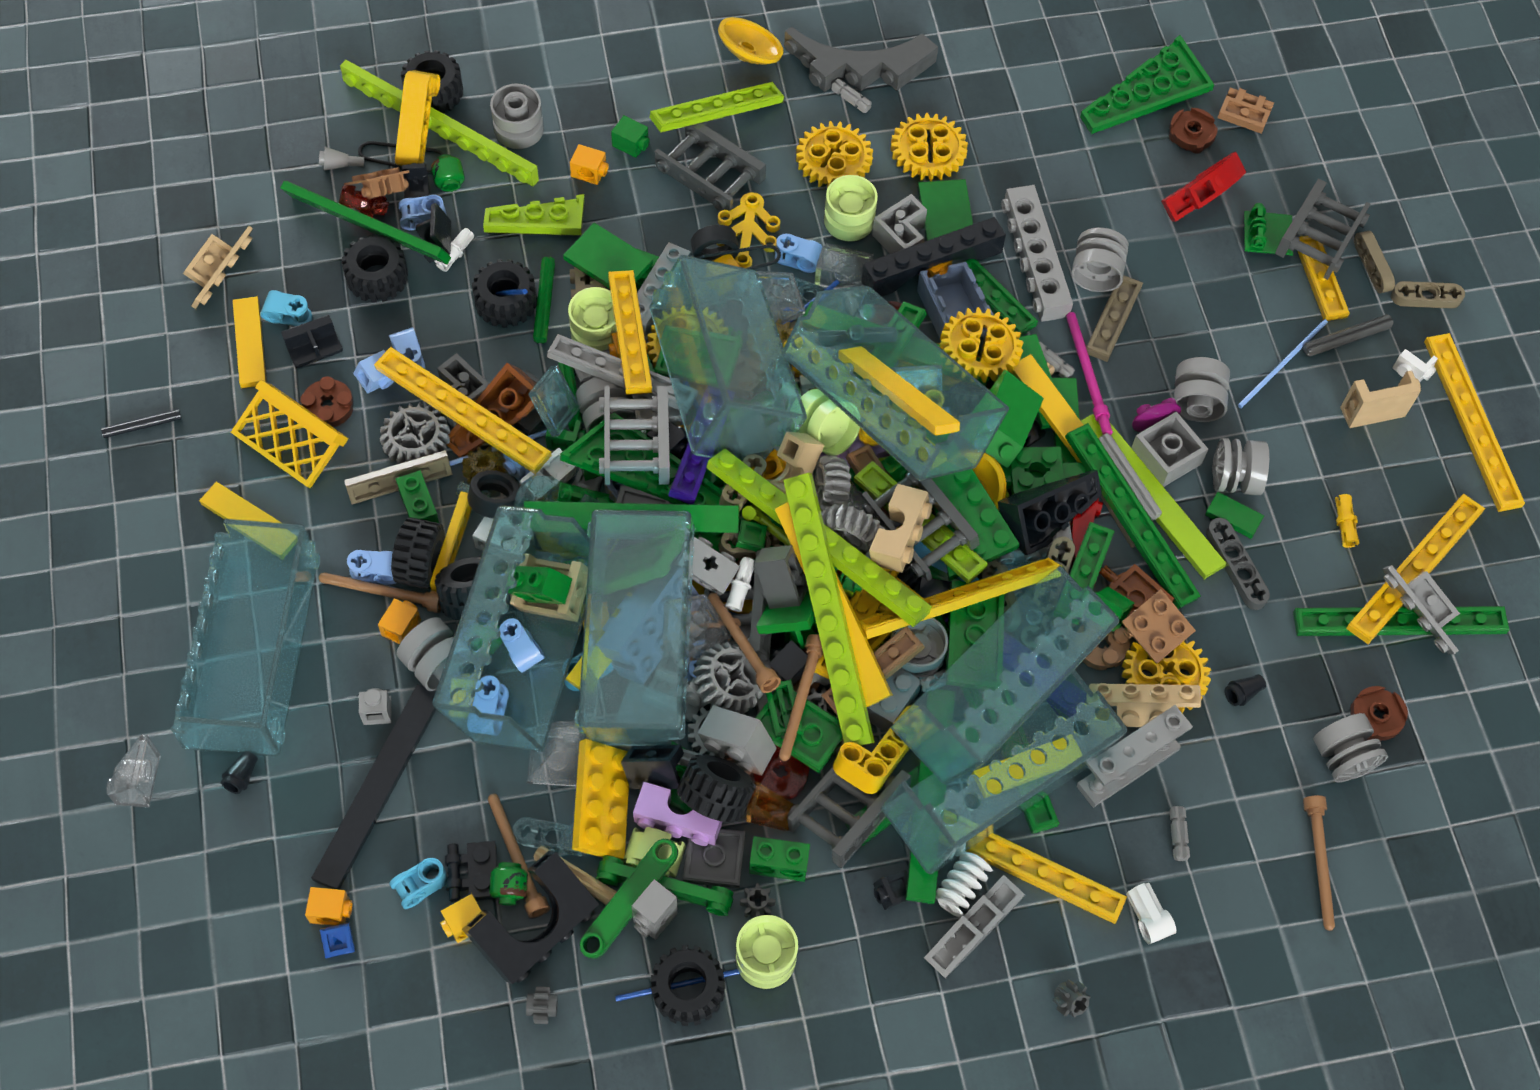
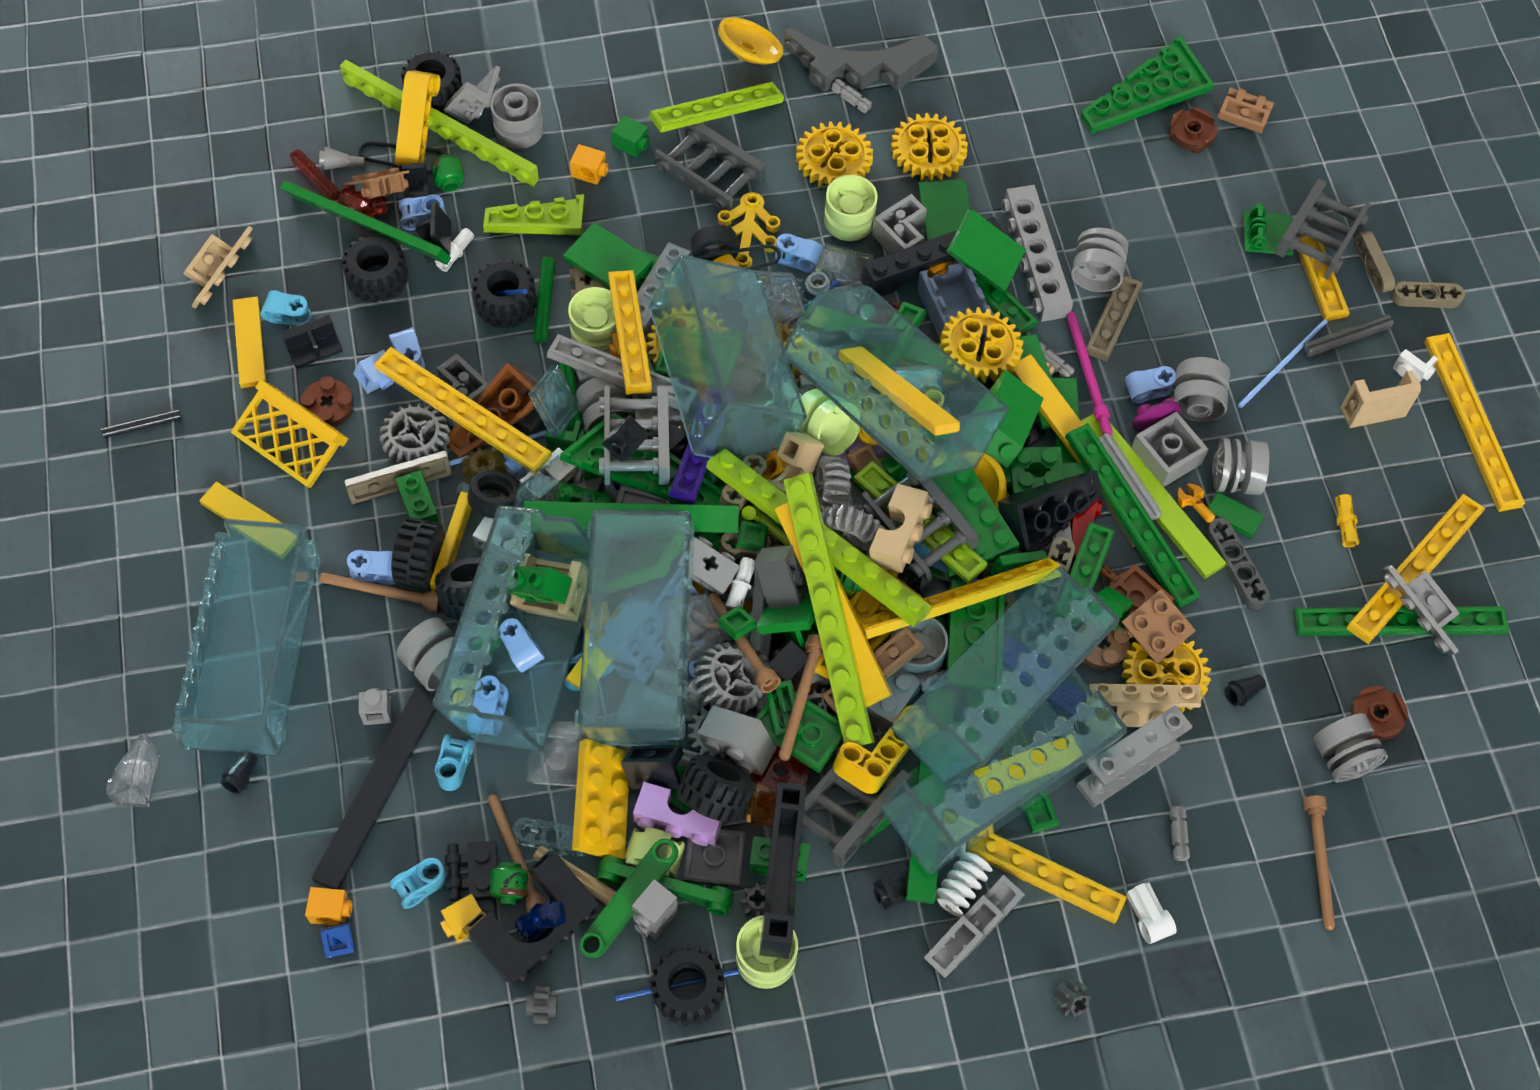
(315, 175): none -> clear red axle
(399, 620): light orange brick -> none
(454, 757): none -> medium azure piece
(472, 99): none -> light grey bracket
(541, 917): none -> clear blue connector
(625, 438): none -> black brick
(737, 622): none -> green tile
(782, 871): none -> black arch
(817, 278): none -> light grey plate
(986, 250): none -> green tile
(1012, 561): none -> green tile
(1149, 385): none -> light blue piece
(1197, 493): none -> light orange bar
(1205, 187): red slope -> none

